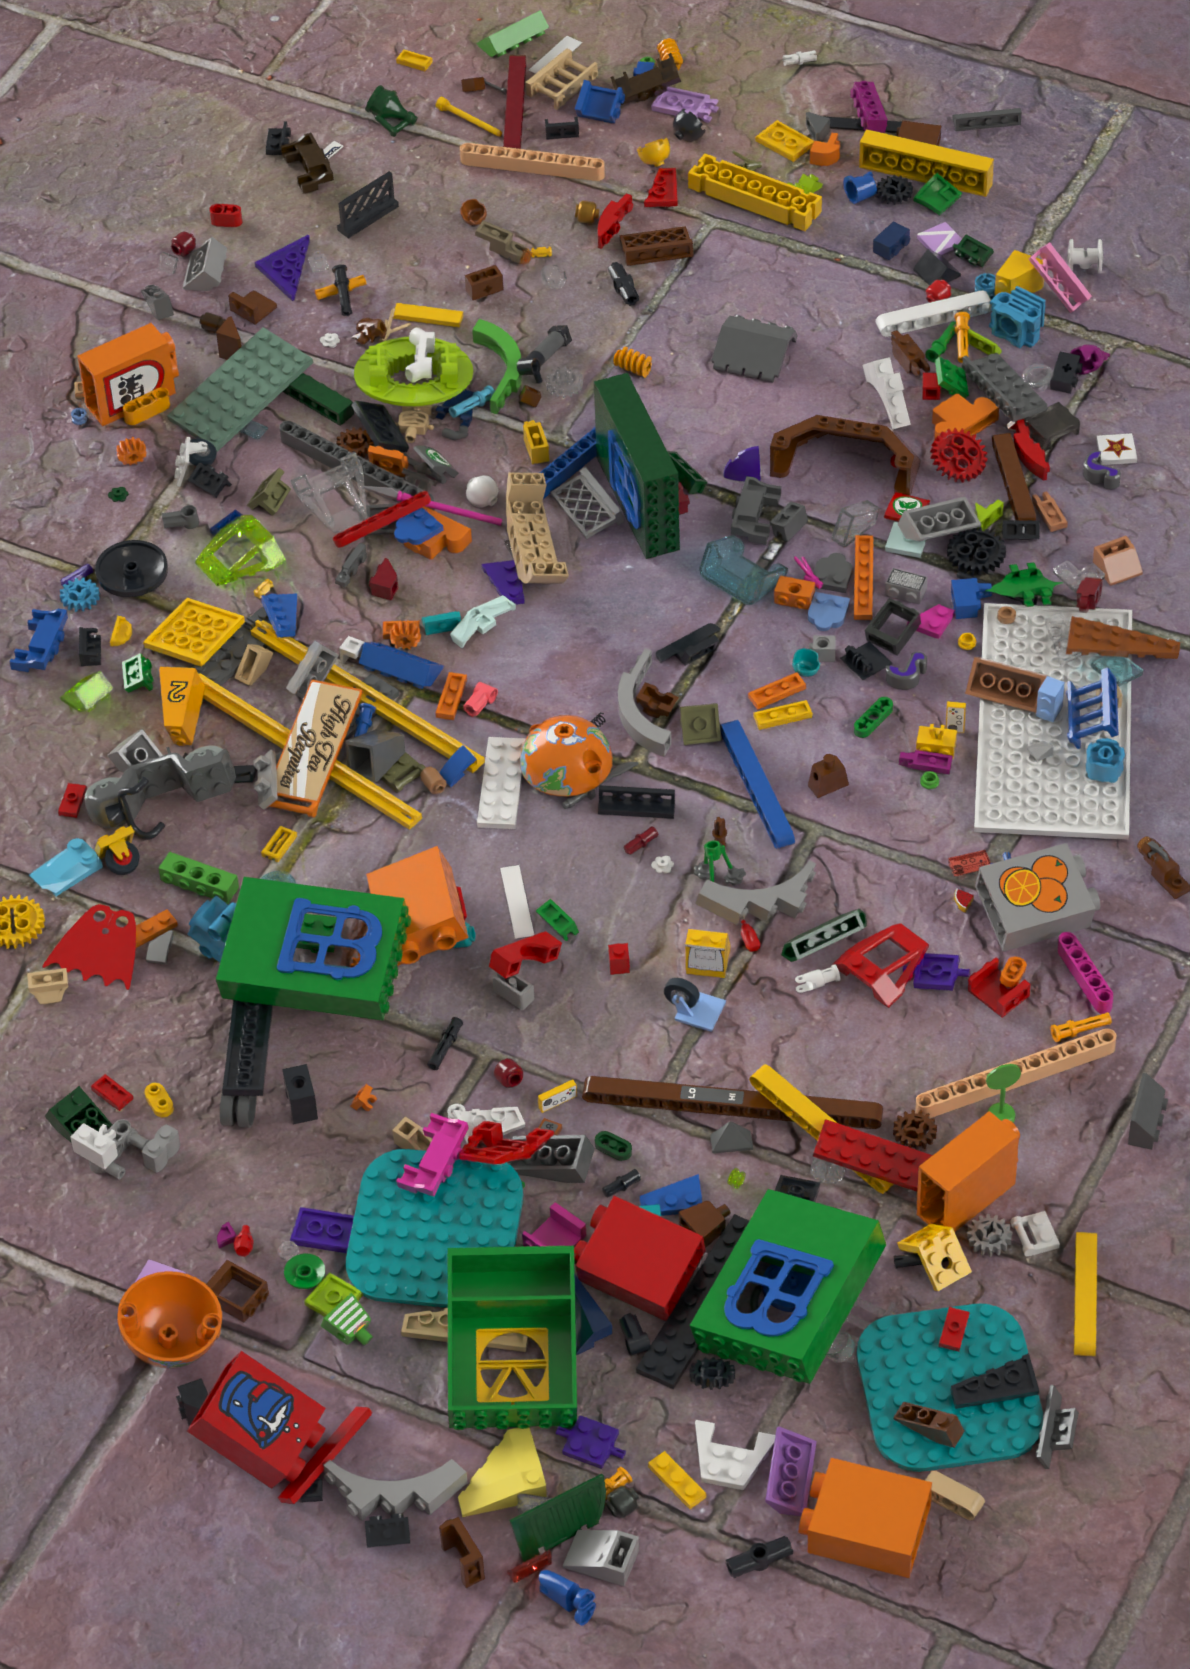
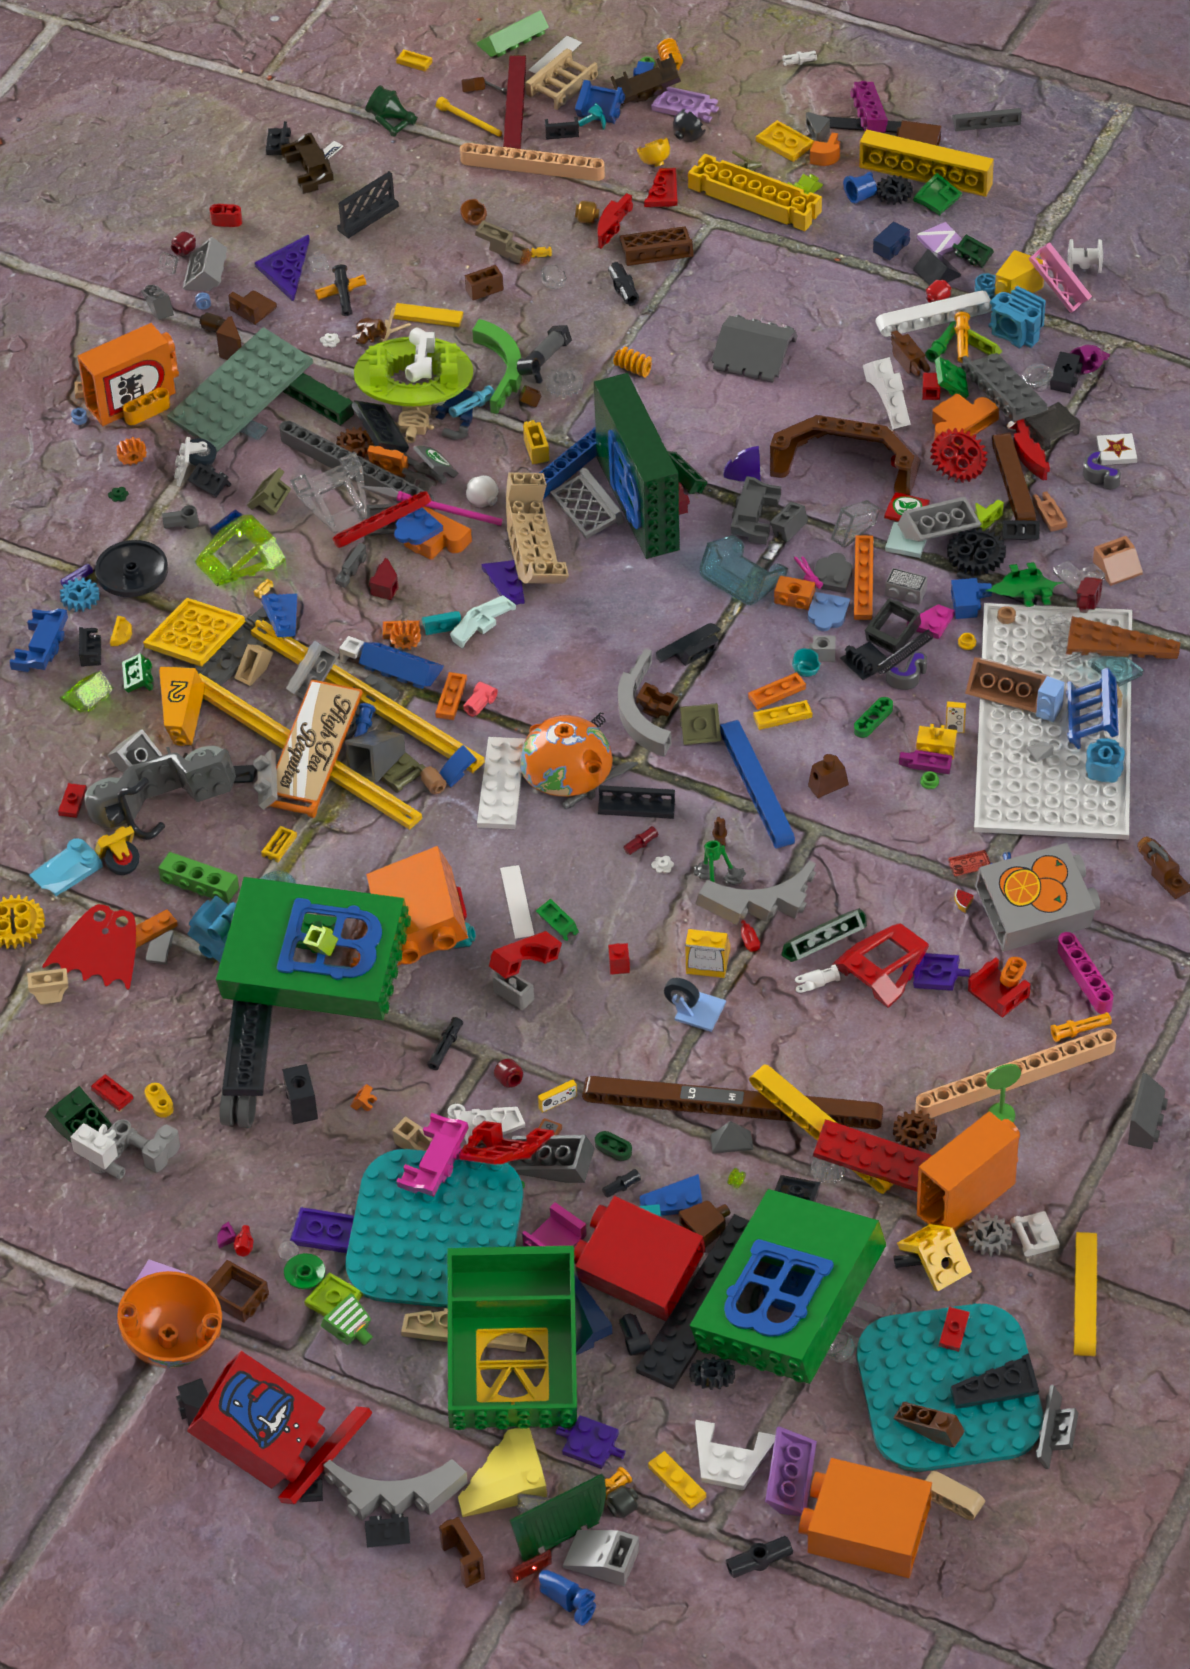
(204, 304): none -> medium blue bush
(320, 940): none -> lime brick
(595, 113): none -> teal plant
(889, 659): none -> black piece

